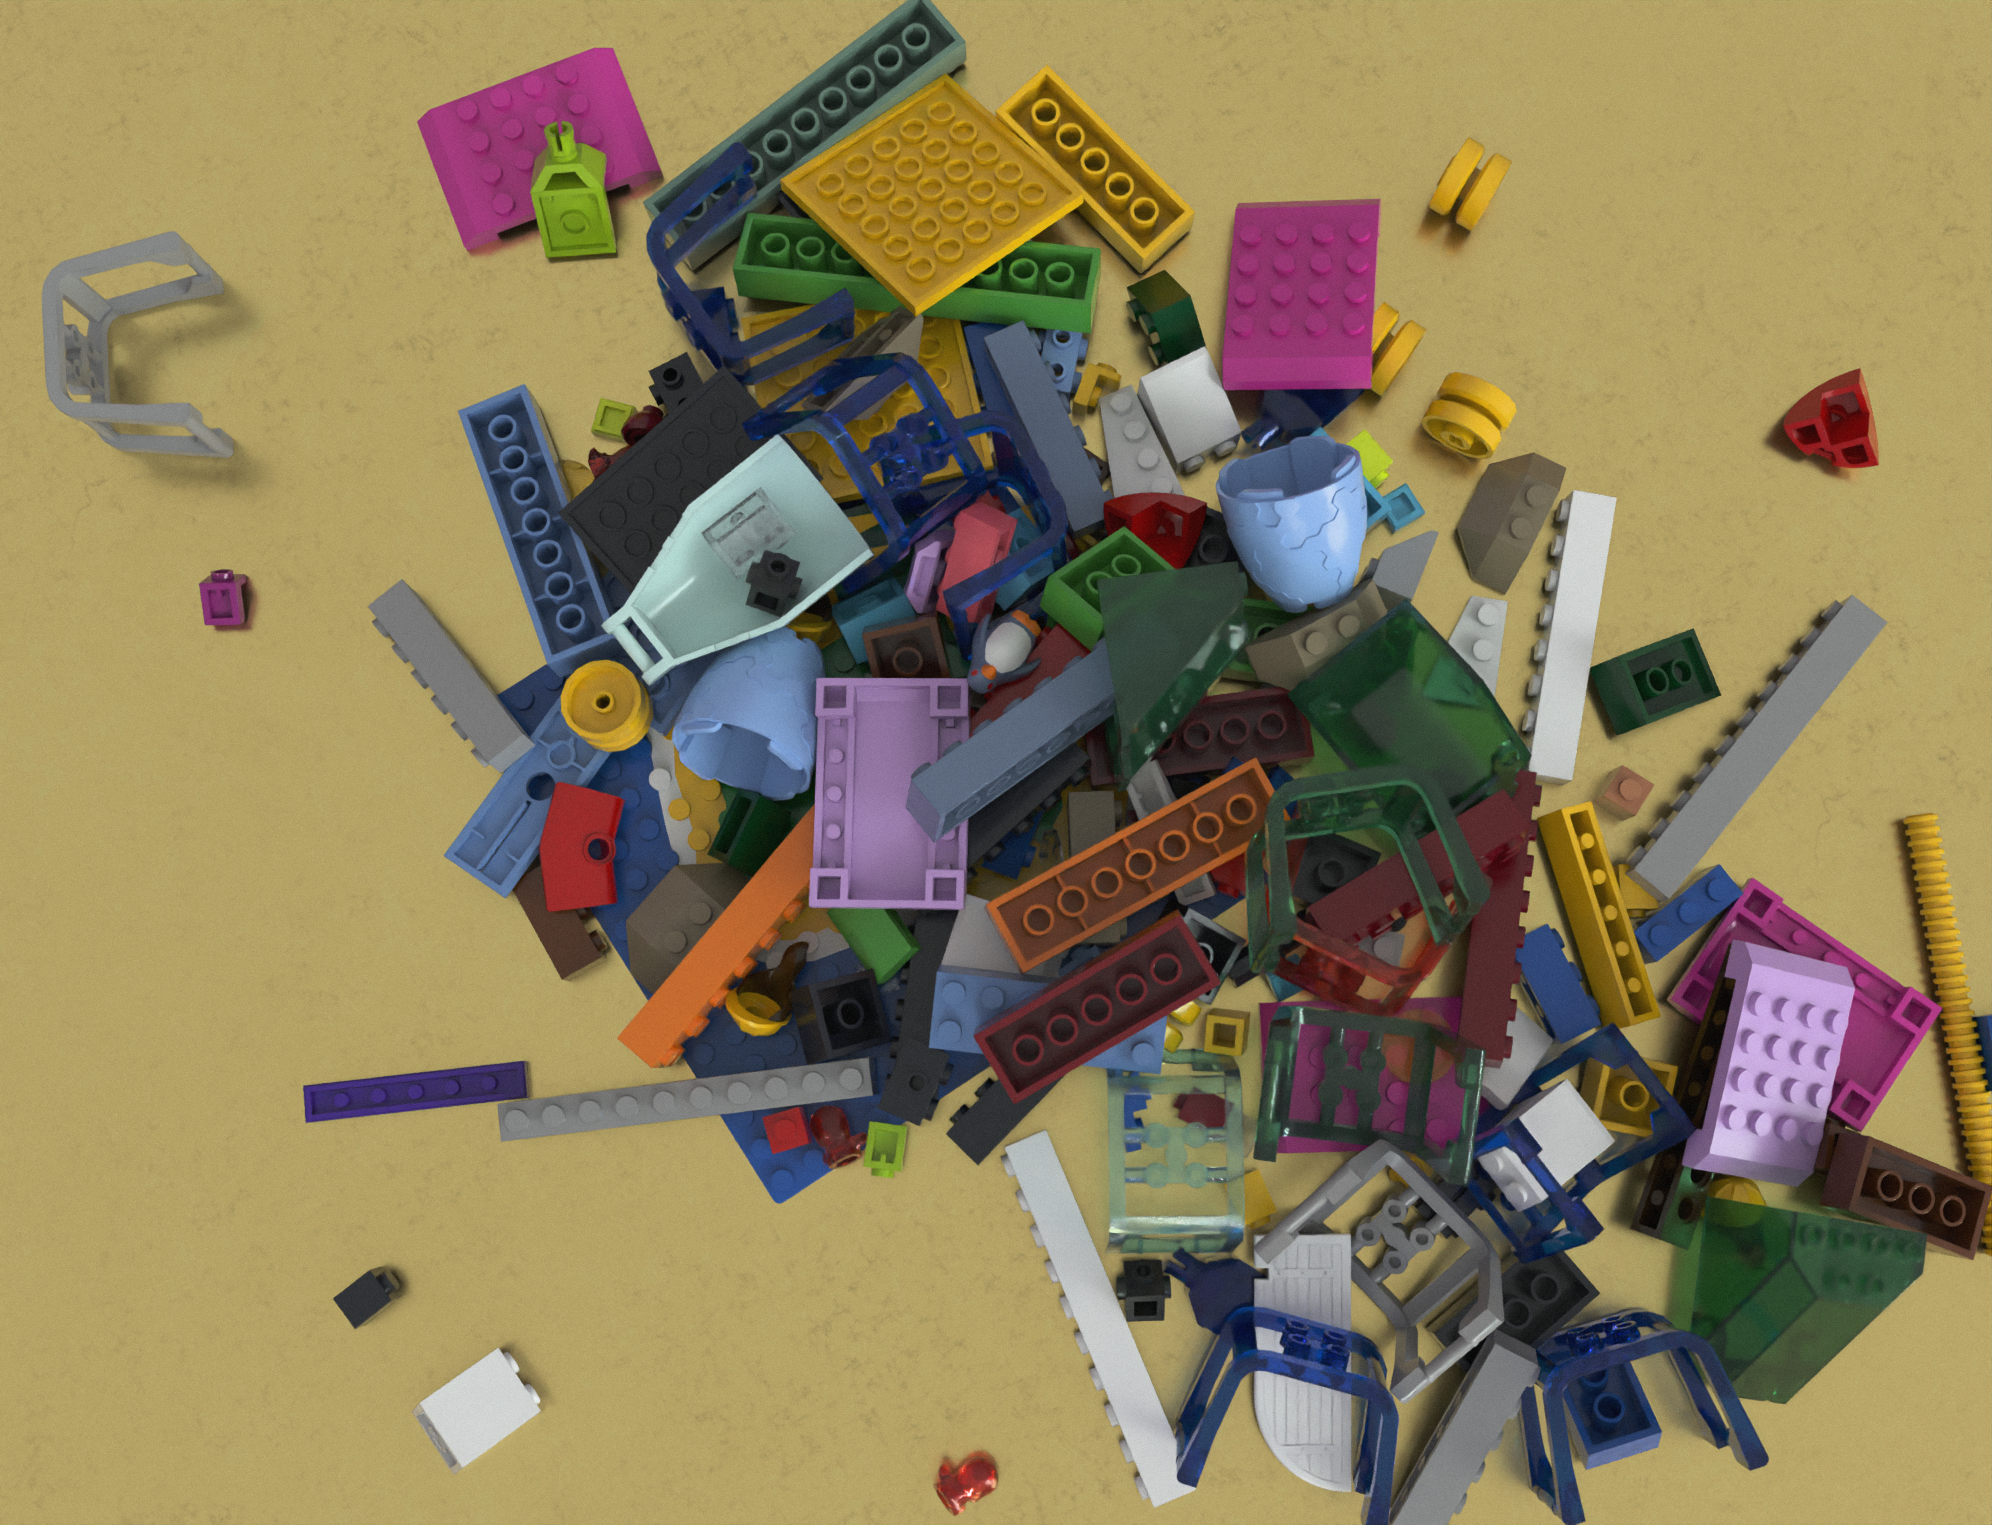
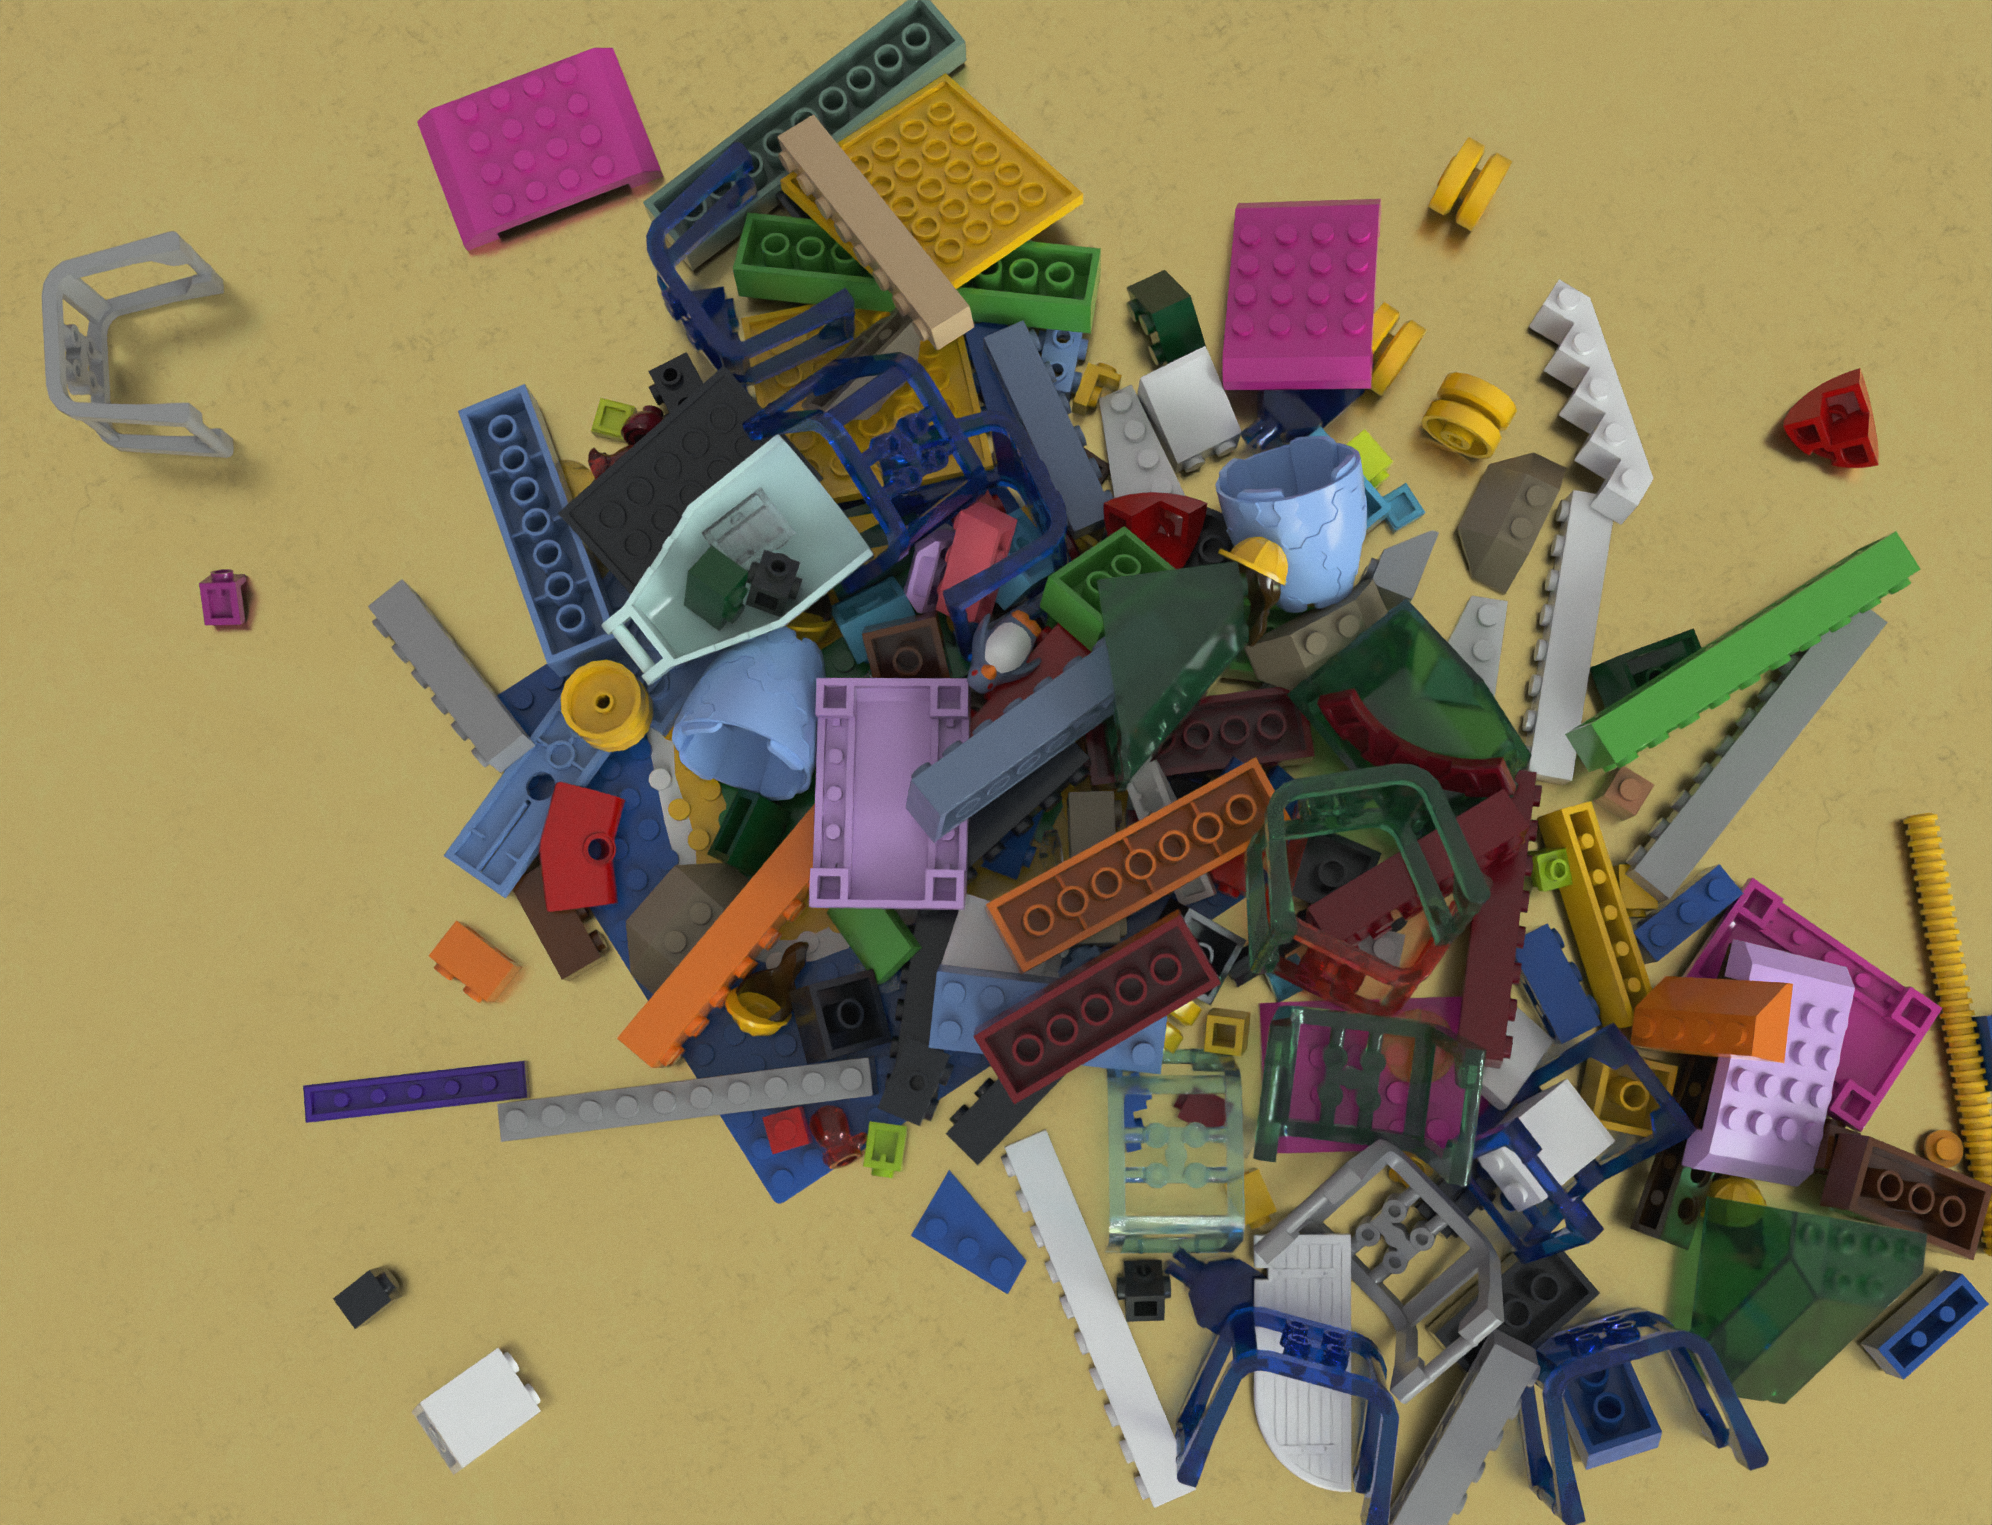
(474, 962): none -> orange brick
(571, 196): lime plate -> none
(716, 588): none -> dark green brick
(875, 233): none -> tan brick
(968, 1236): none -> blue wing
(970, 1483): clear red animal -> none
(1119, 189): yellow brick -> none
(1265, 573): none -> piece
(1383, 747): none -> dark red tile
(1550, 868): none -> lime bracket
(1597, 401): none -> white brick
(1715, 1018): none -> orange slope
(1743, 654): none -> bright green brick
(1924, 1324): none -> brick
(1943, 1148): none -> light orange plate

